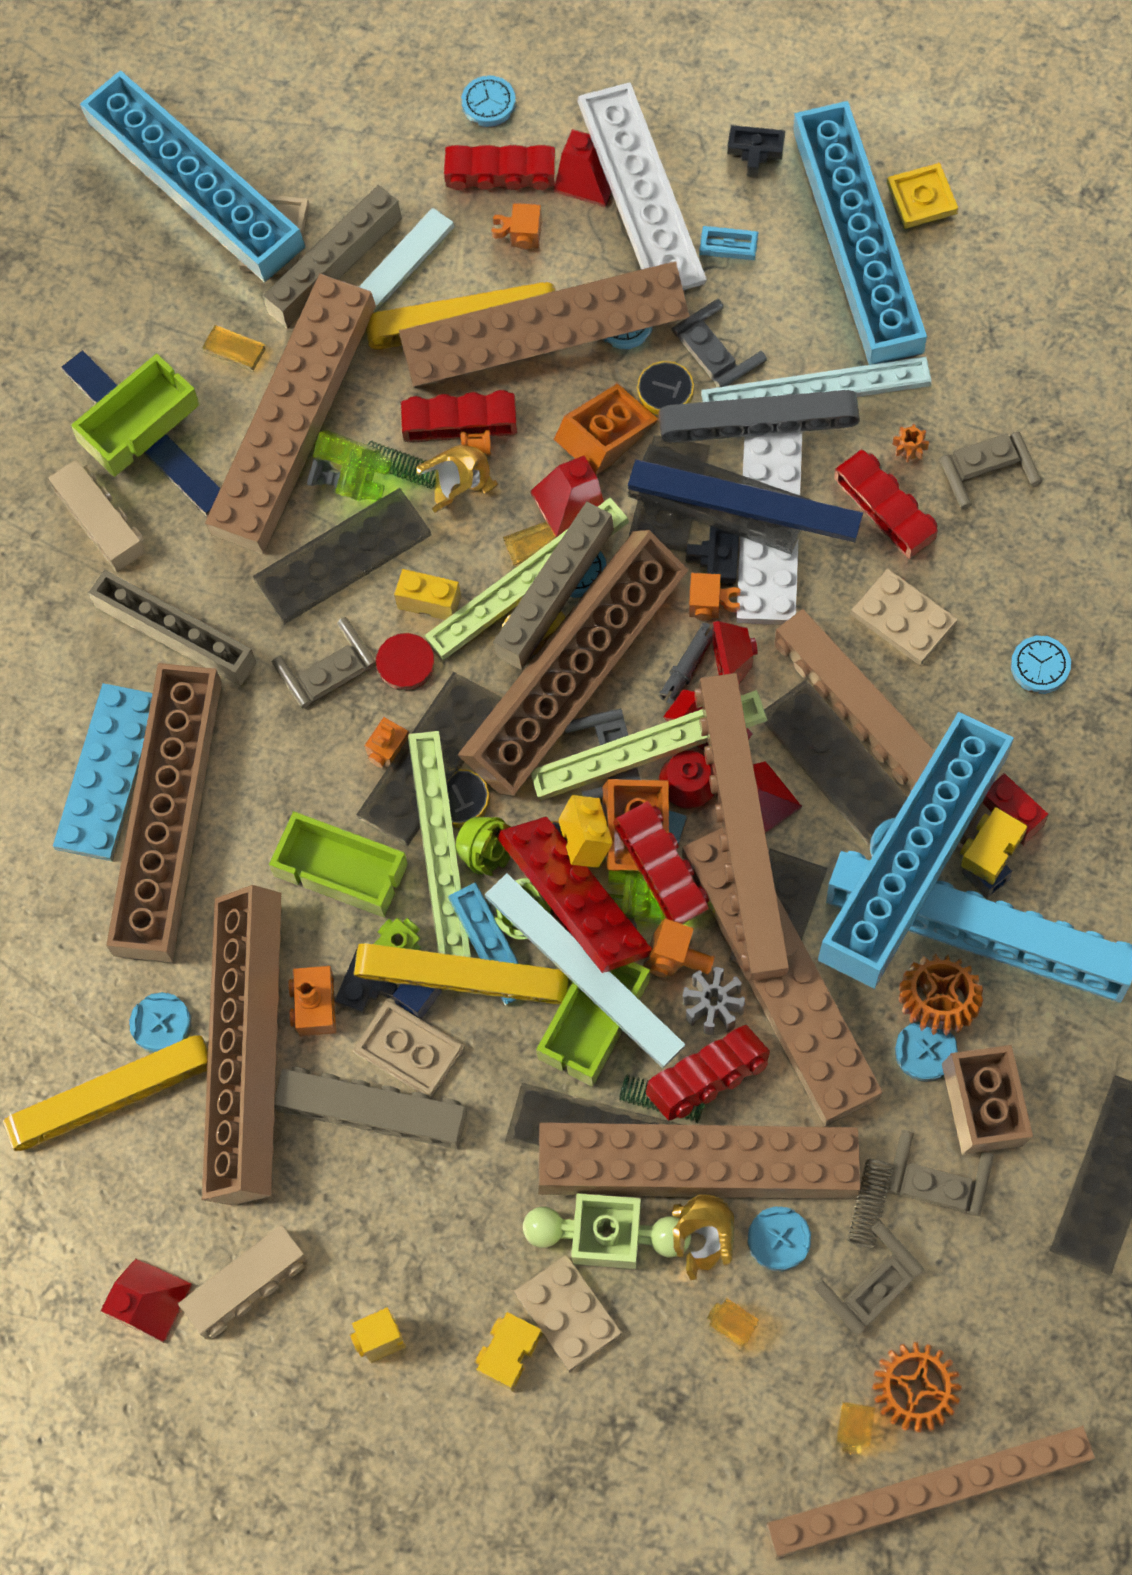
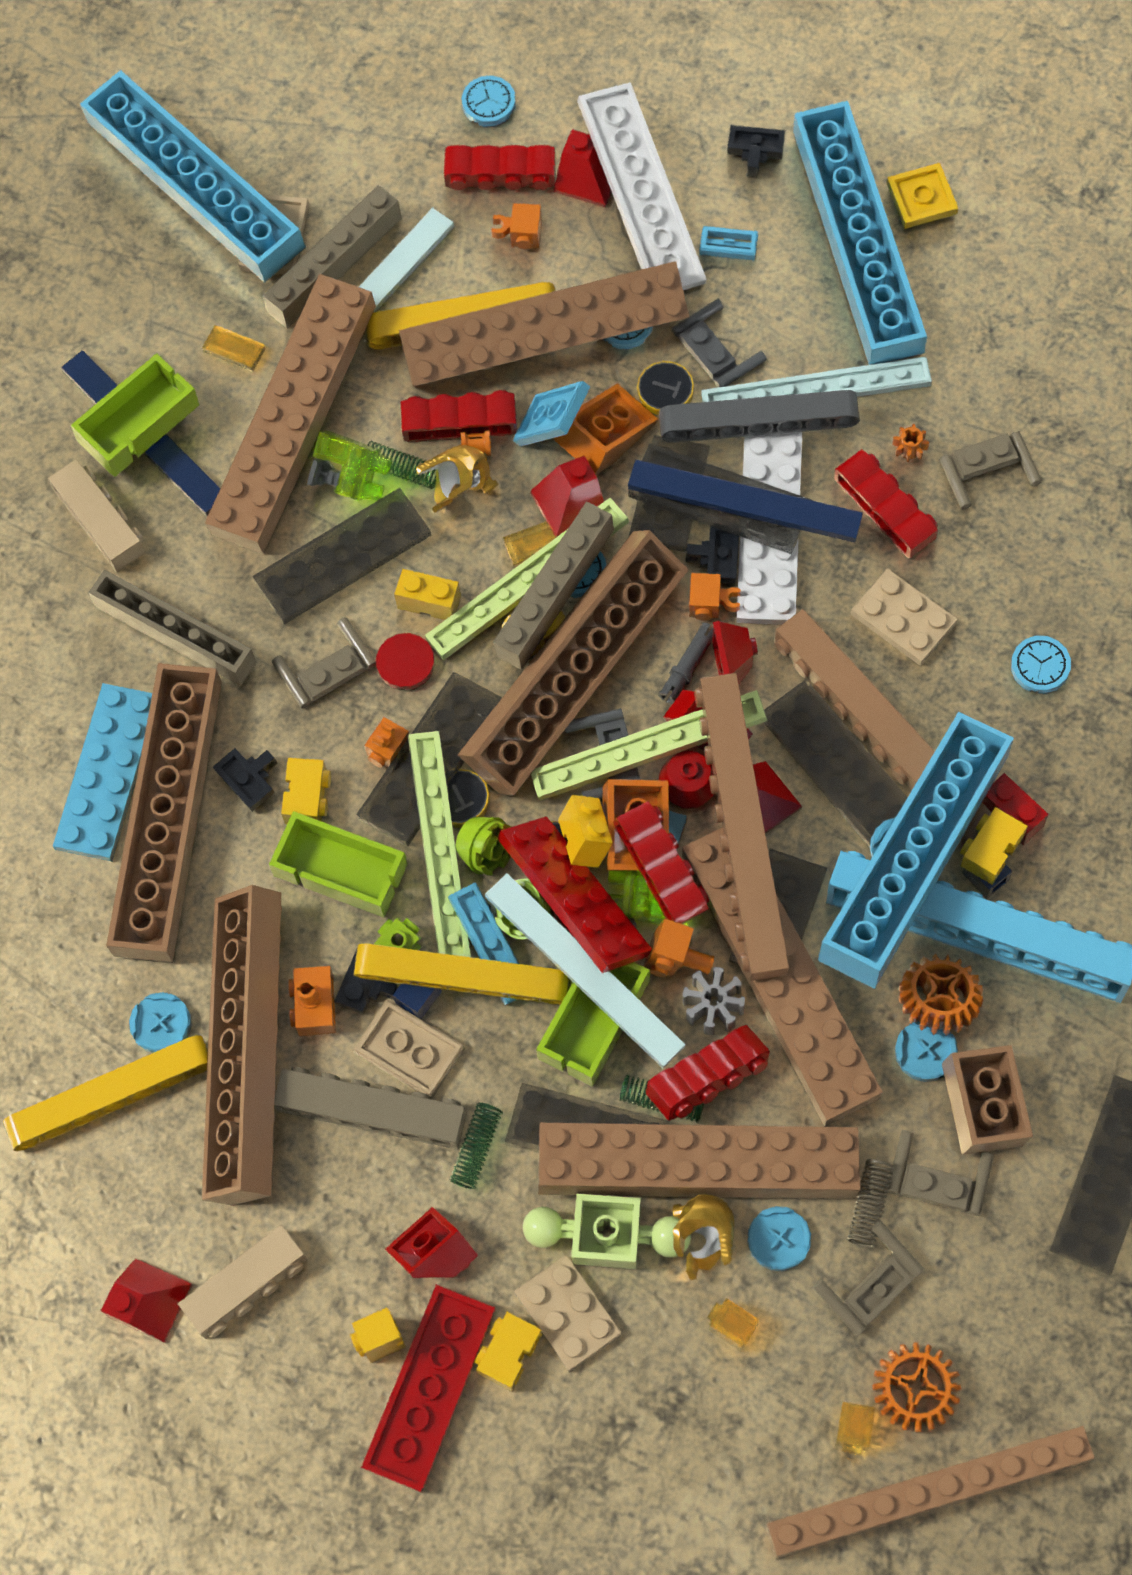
(247, 777): none -> black hinge
(307, 788): none -> yellow brick
(428, 1388): none -> red plate
(432, 1248): none -> red slope
(473, 1170): none -> clear green piece
(551, 414): none -> medium azure tile

